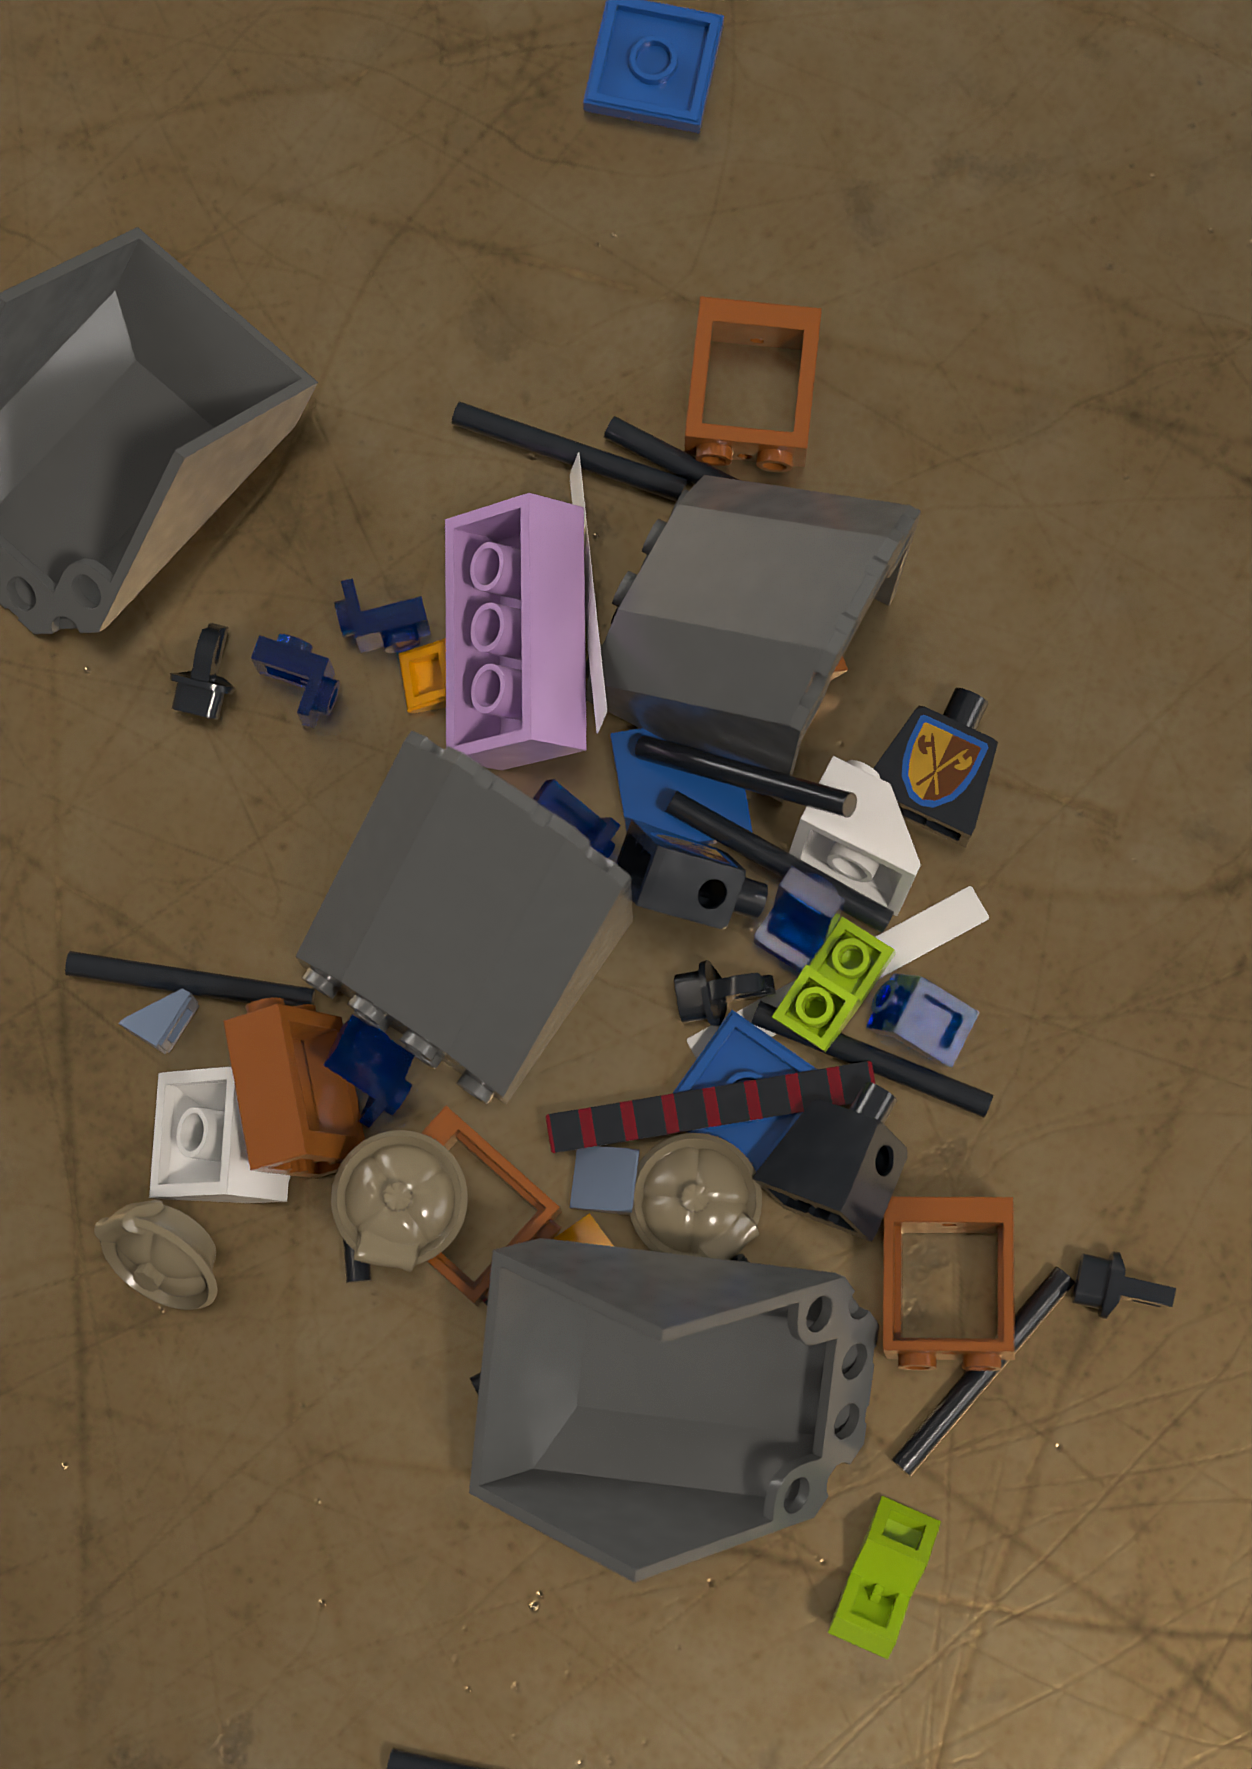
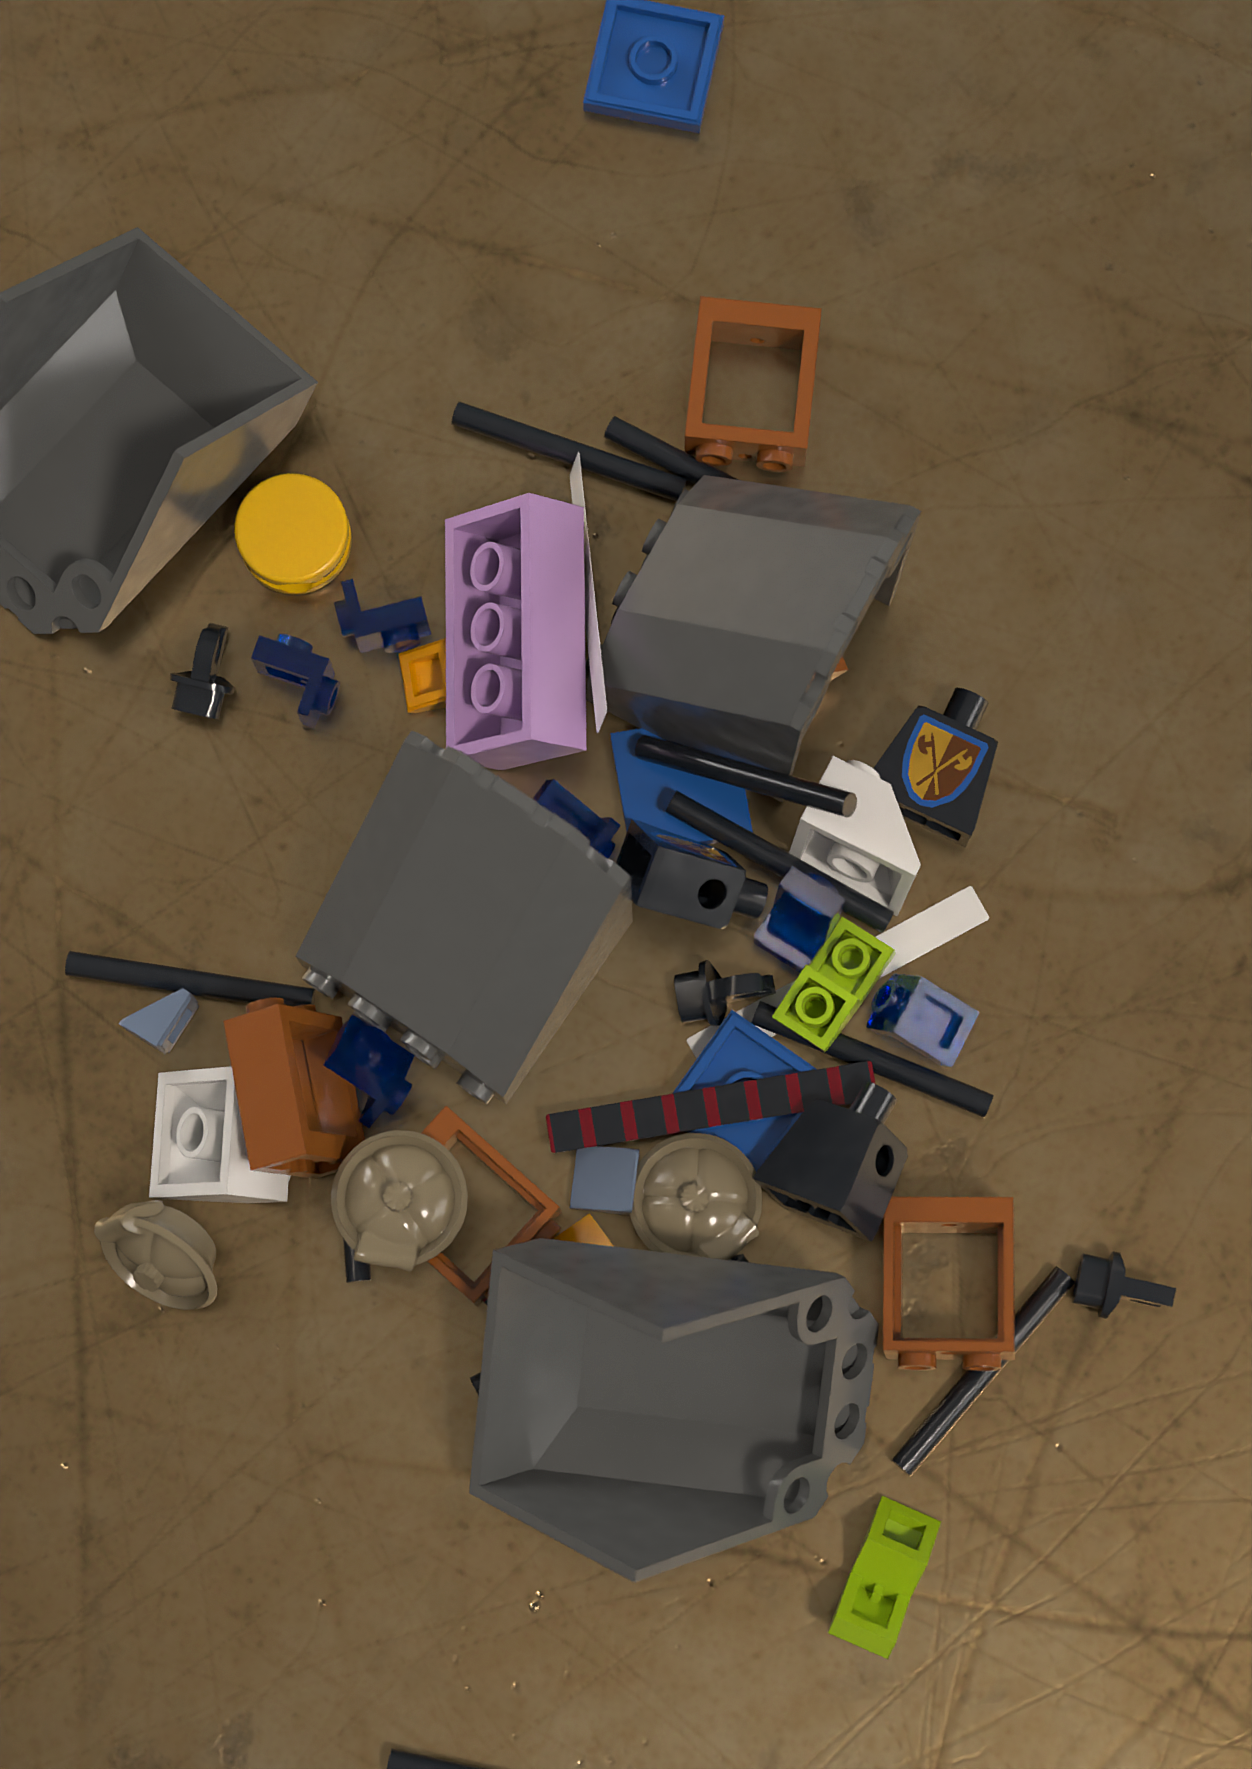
(293, 533): none -> yellow head

